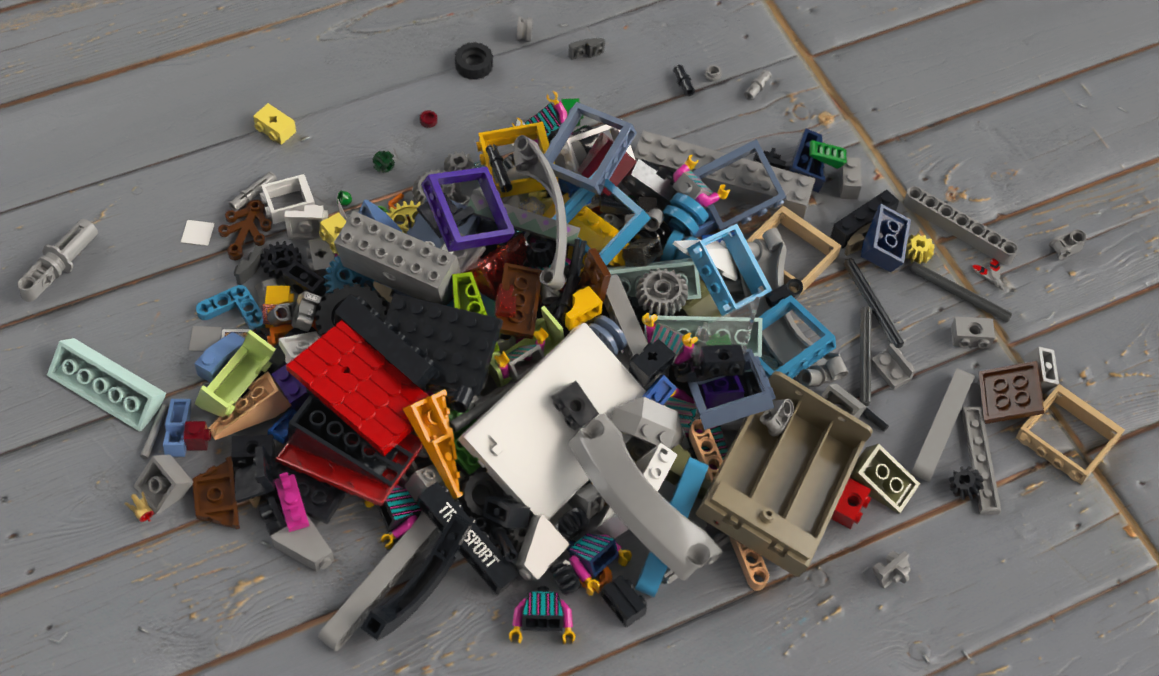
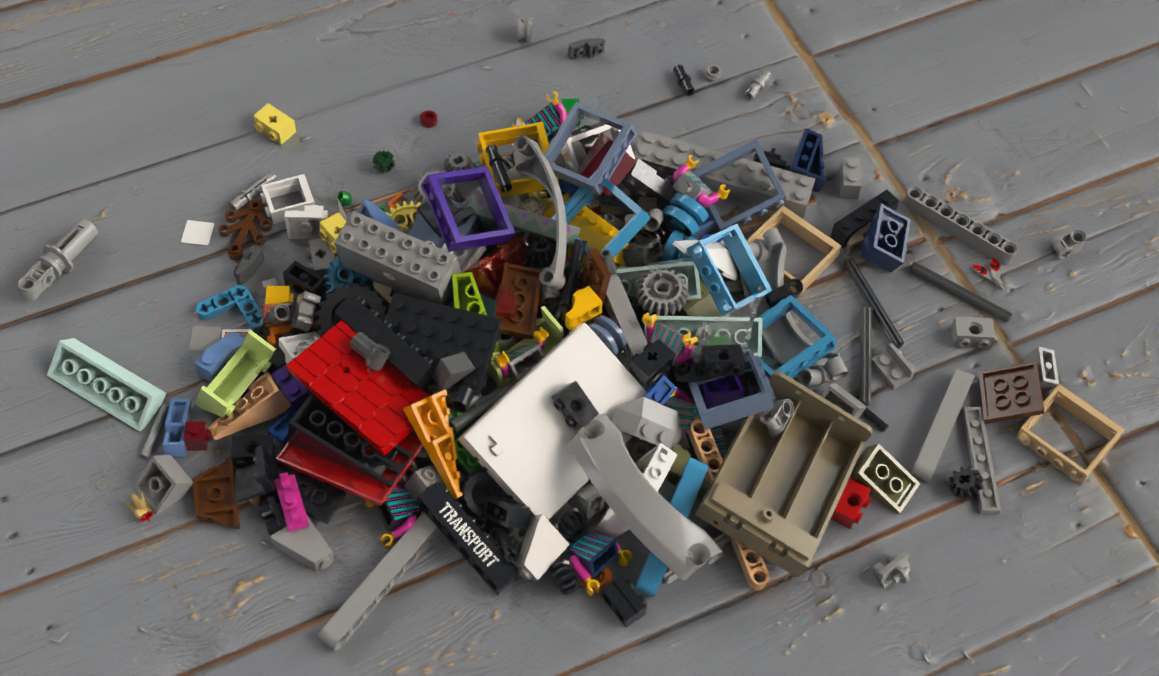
(280, 258): black gear -> none
(373, 353): none -> dark grey piece
(405, 603): black arch -> none
(451, 370): none -> dark grey slope
(474, 71): black tyre -> none
(542, 612): torso -> none
(608, 260): none -> dark grey cone
(833, 156): green slope -> none
(919, 249): light yellow gear -> none

